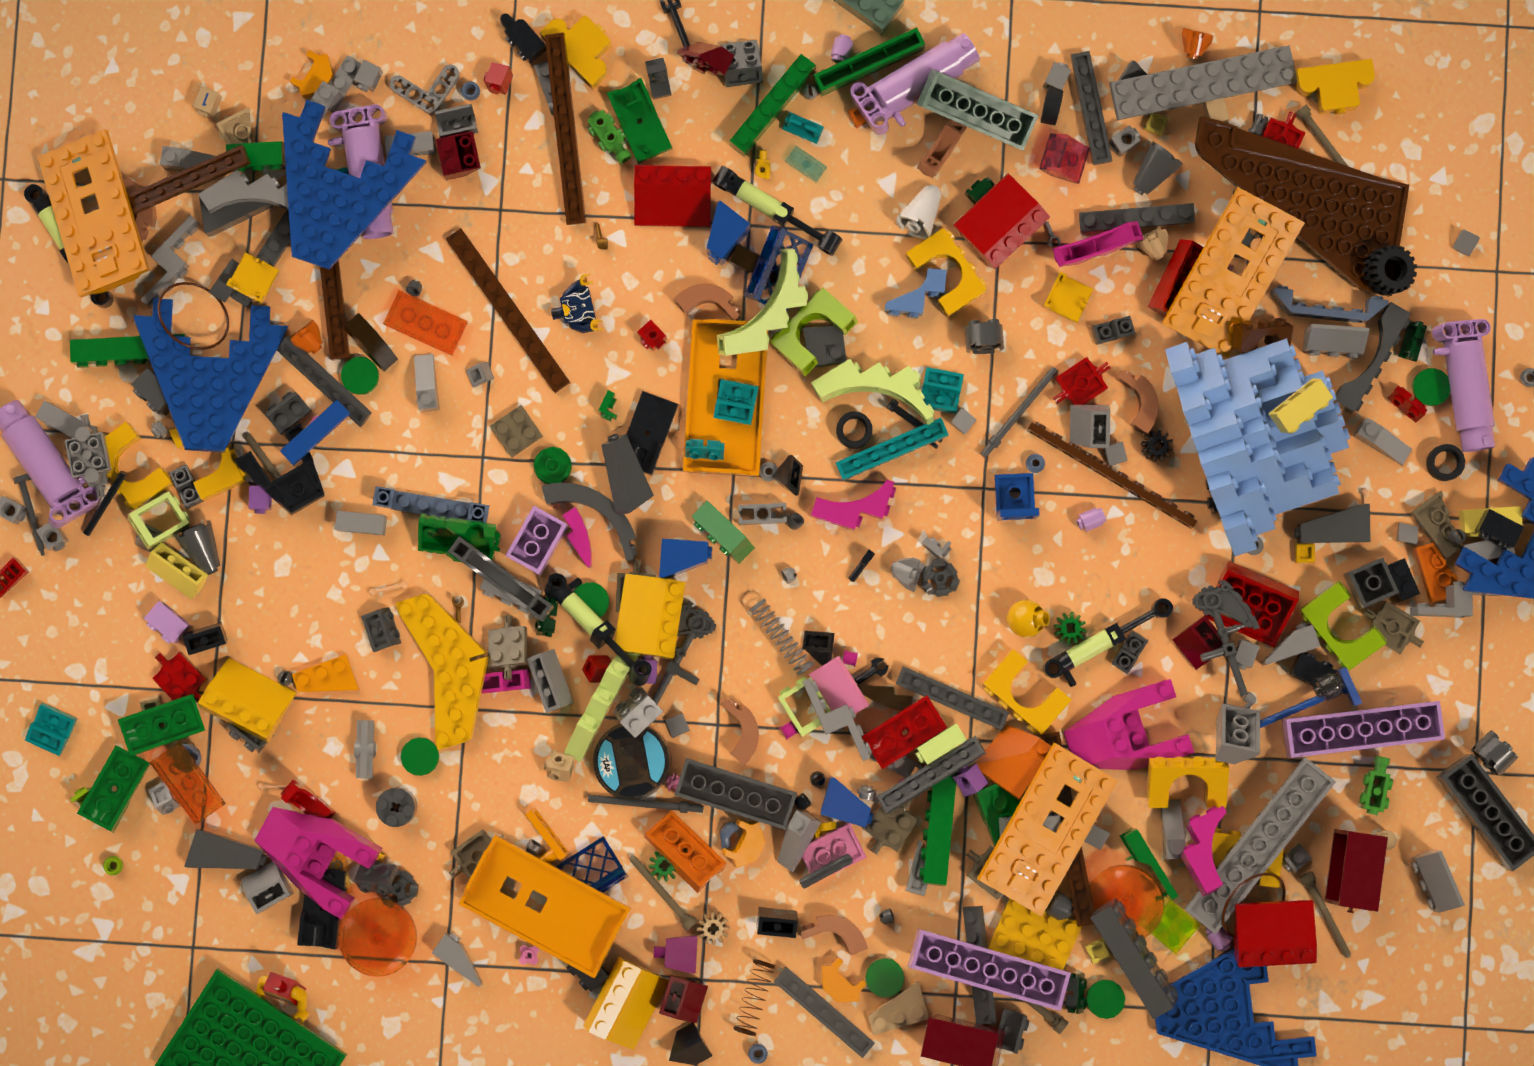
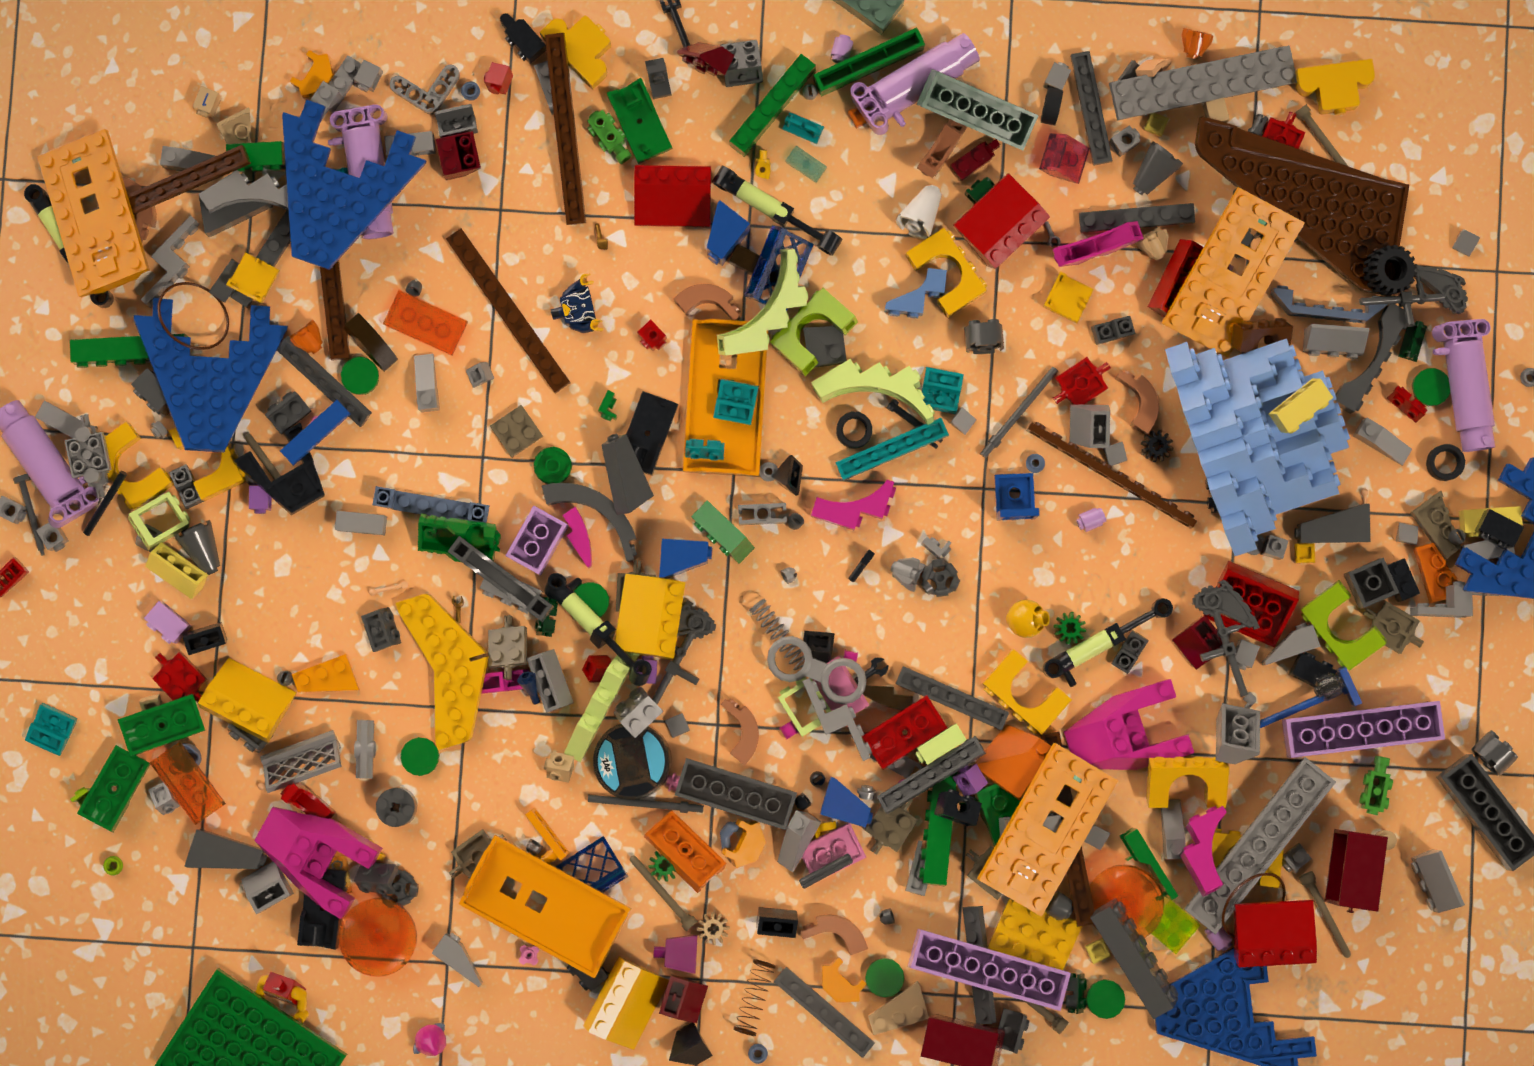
(295, 755): none -> light grey fence
(430, 1040): none -> dark pink hat
(528, 682): none -> dark blue cone
(816, 670): none -> light grey bar
(947, 808): none -> black brick
(974, 159): none -> dark red hinge
(1153, 66): none -> light nougat slope
(1274, 547): none -> light grey brick
(1444, 285): none -> dark grey bar

